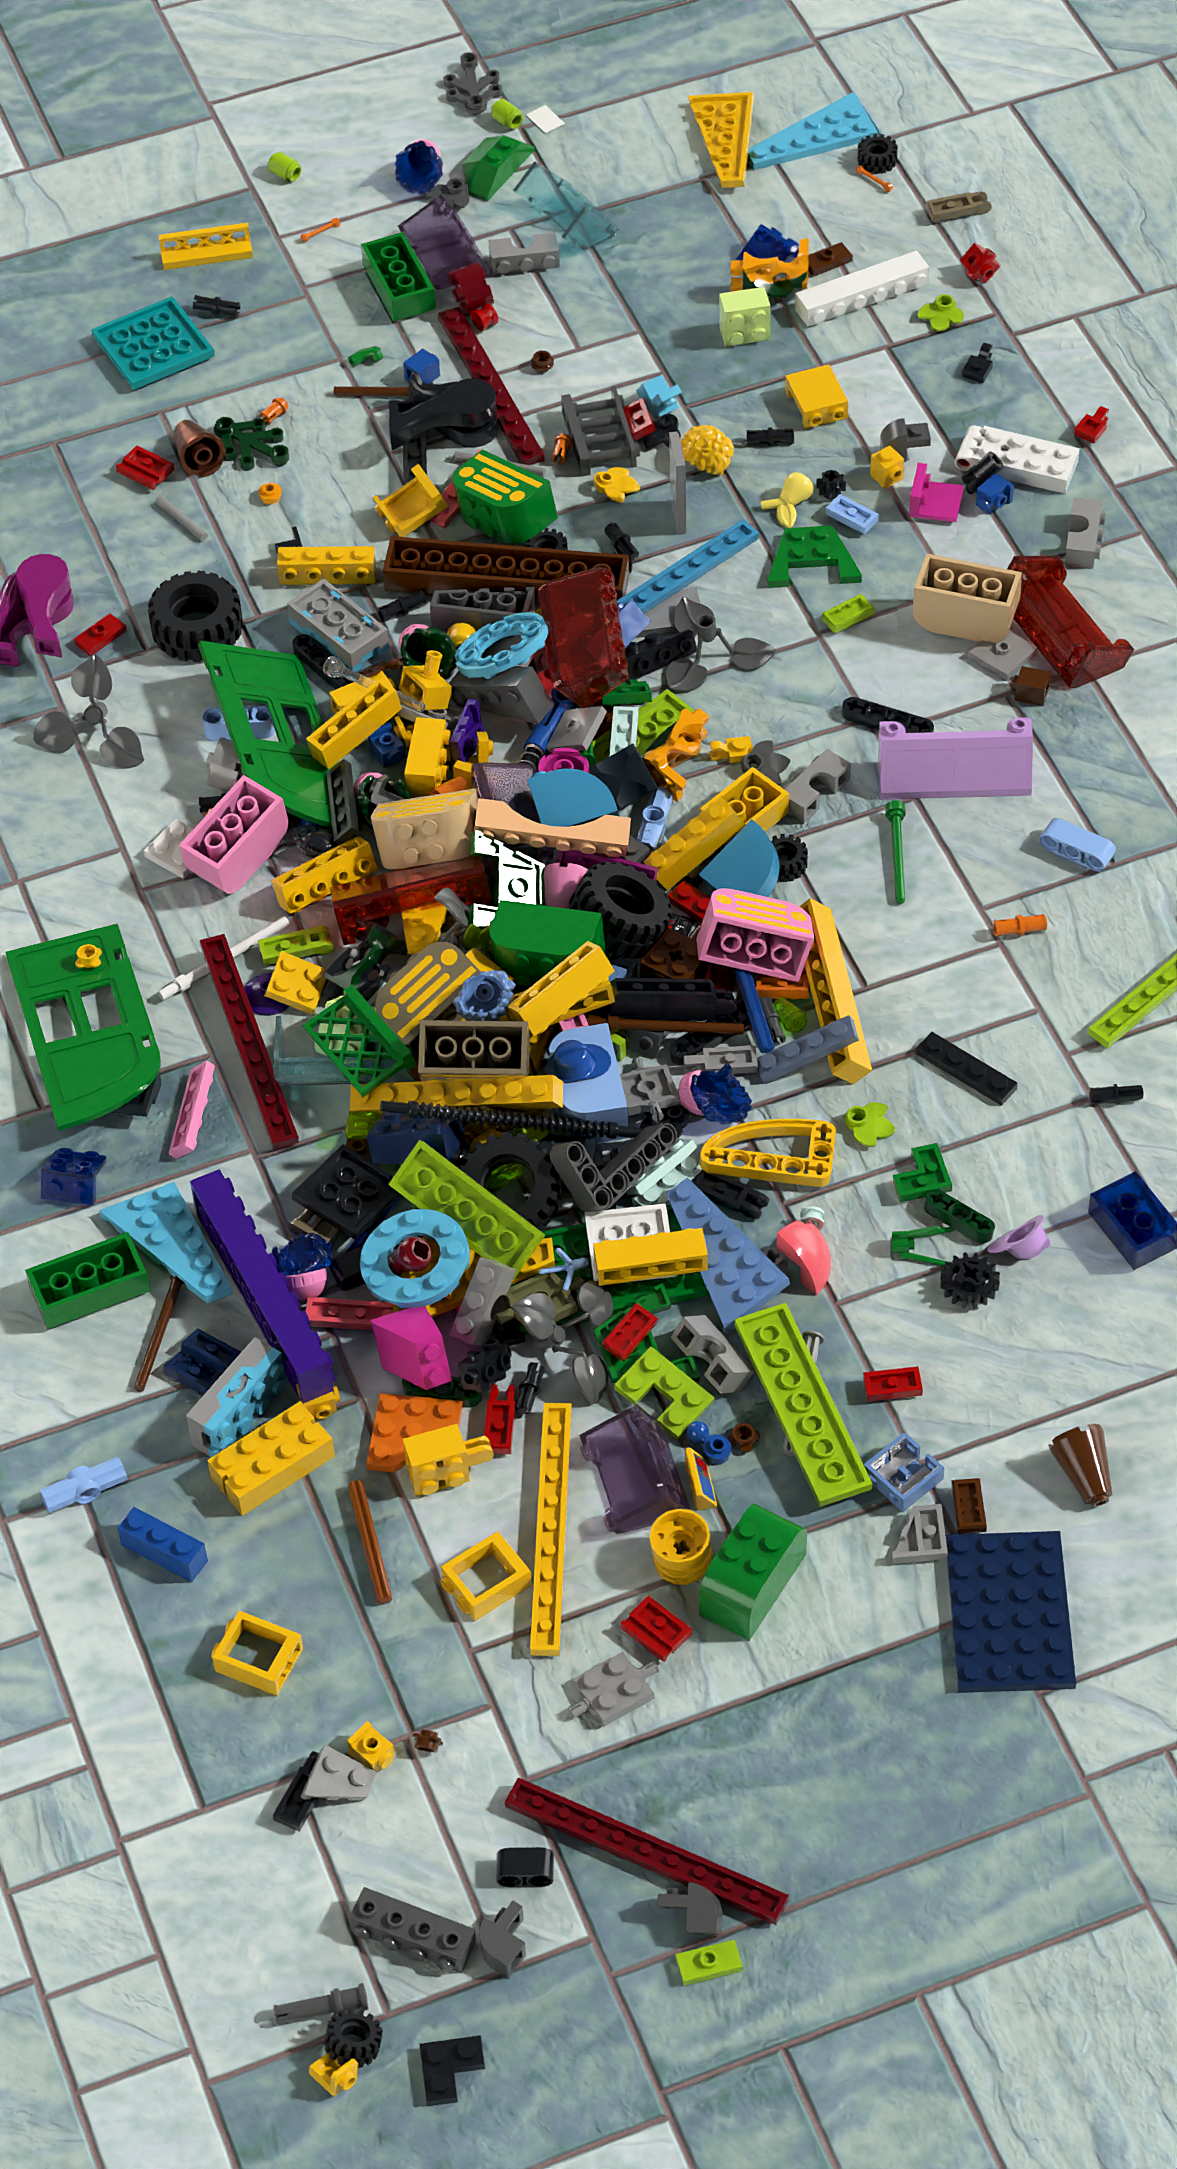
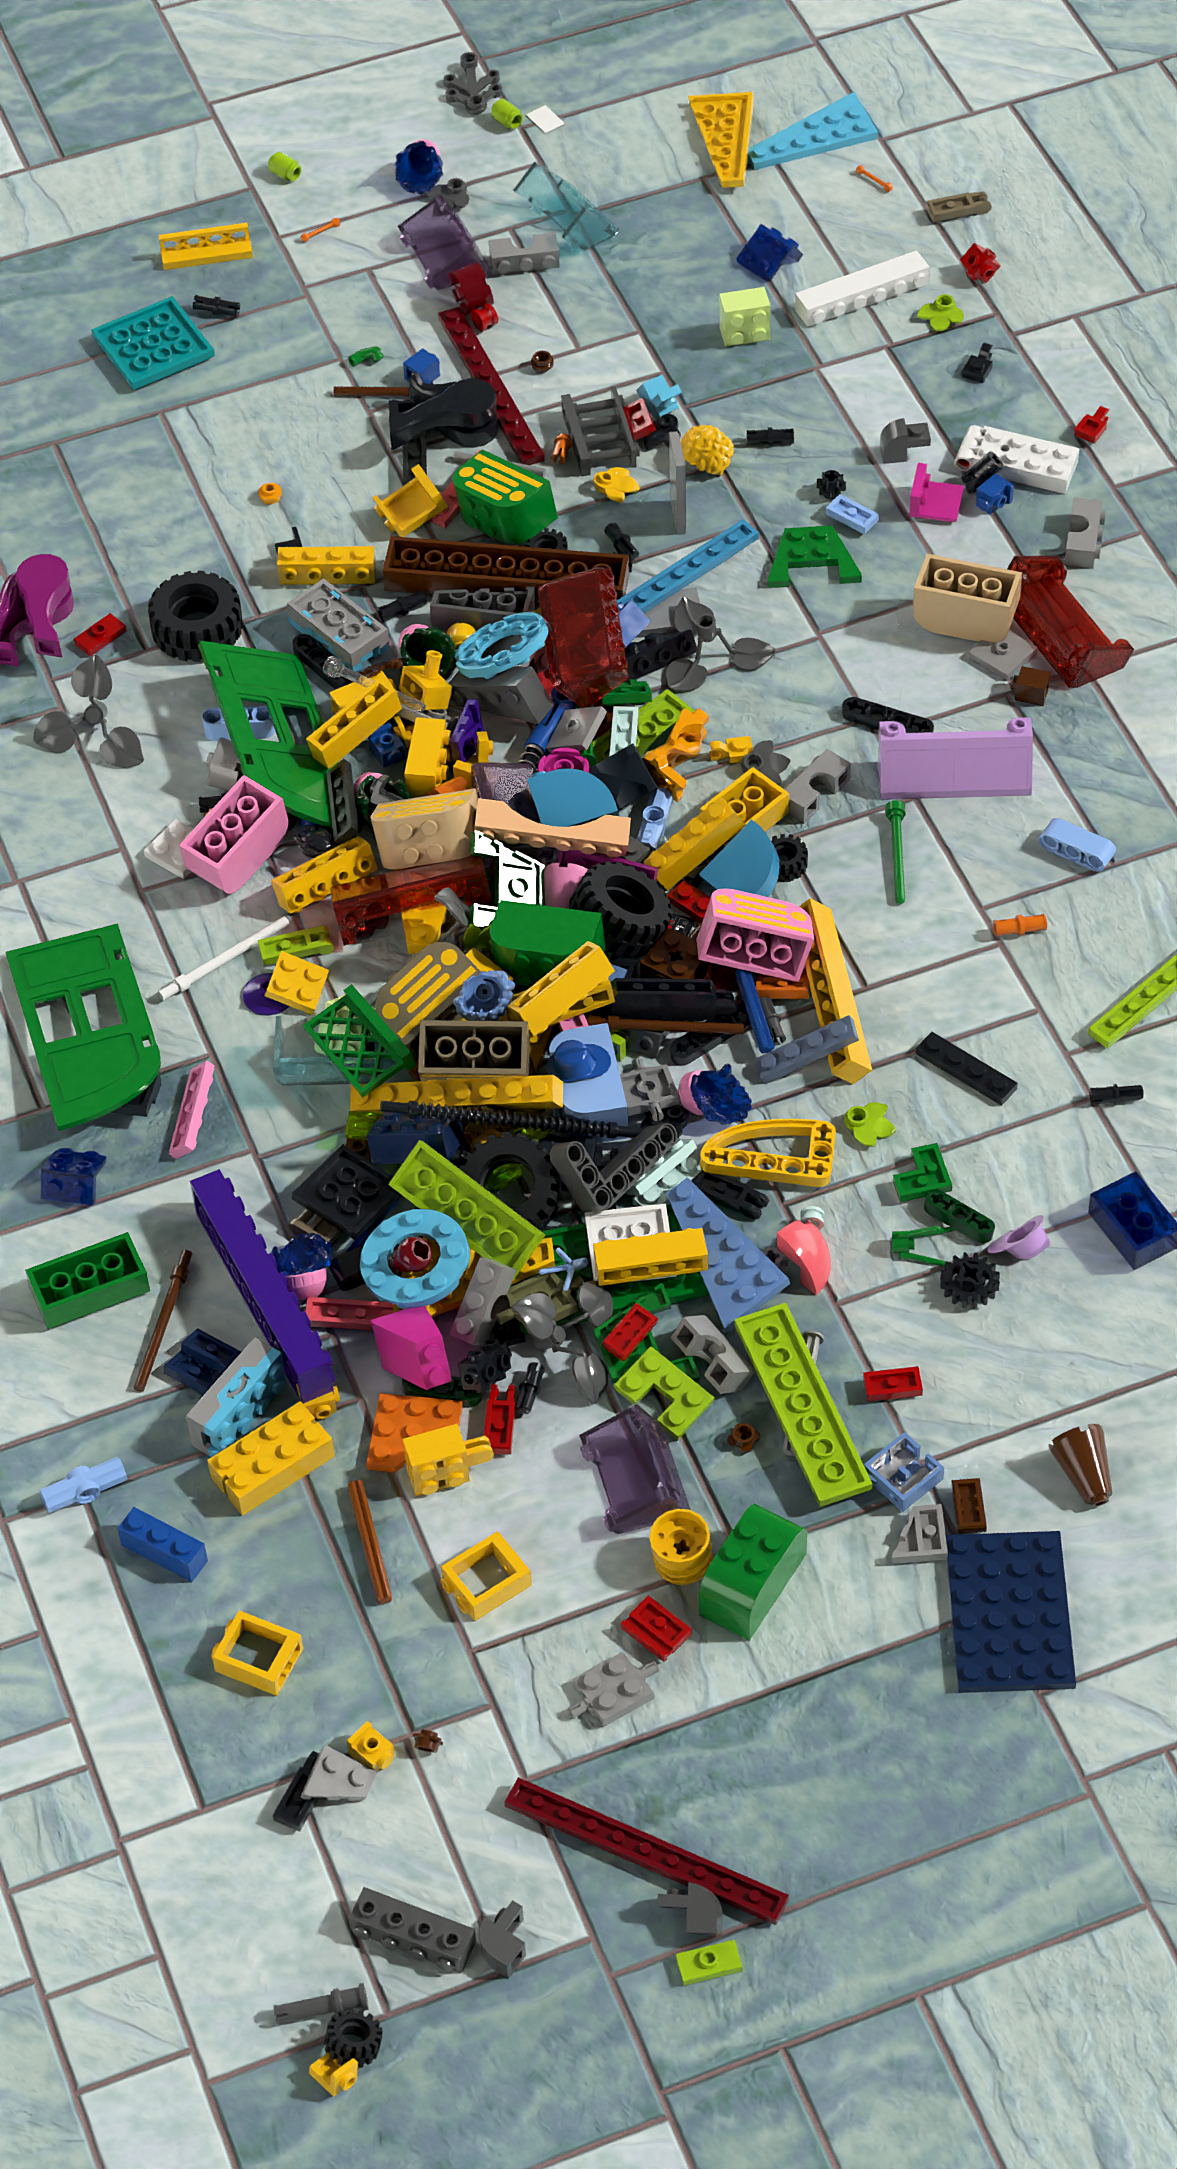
(88, 956): yellow plate -> none
(145, 467): red plate -> none
(171, 1237): medium azure wing -> none
(181, 518): light grey bar -> none
(198, 449): copper cone -> none
(227, 428): dark green plant -> none
(249, 1042): dark red plate -> none
(278, 407): orange pin -> none
(382, 944): black hips -> none
(398, 276): green brick -> none
(444, 2059): black plate -> none
(493, 164): green wedge -> none
(525, 1867): black beam -> none
(551, 1530): yellow plate -> none
(699, 1433): blue plate -> none
(699, 1480): yellow slope -> none
(741, 1058): light grey hinge -> none
(763, 273): light orange hips -> none
(791, 1016): clear neon green cone -> none
(795, 490): light yellow piece -> none
(817, 396): yellow panel -> none
(829, 259): reddish brown plate -> none
(848, 613): lime plate -> none
(877, 162): black tyre -> none
(887, 467): yellow brick -> none

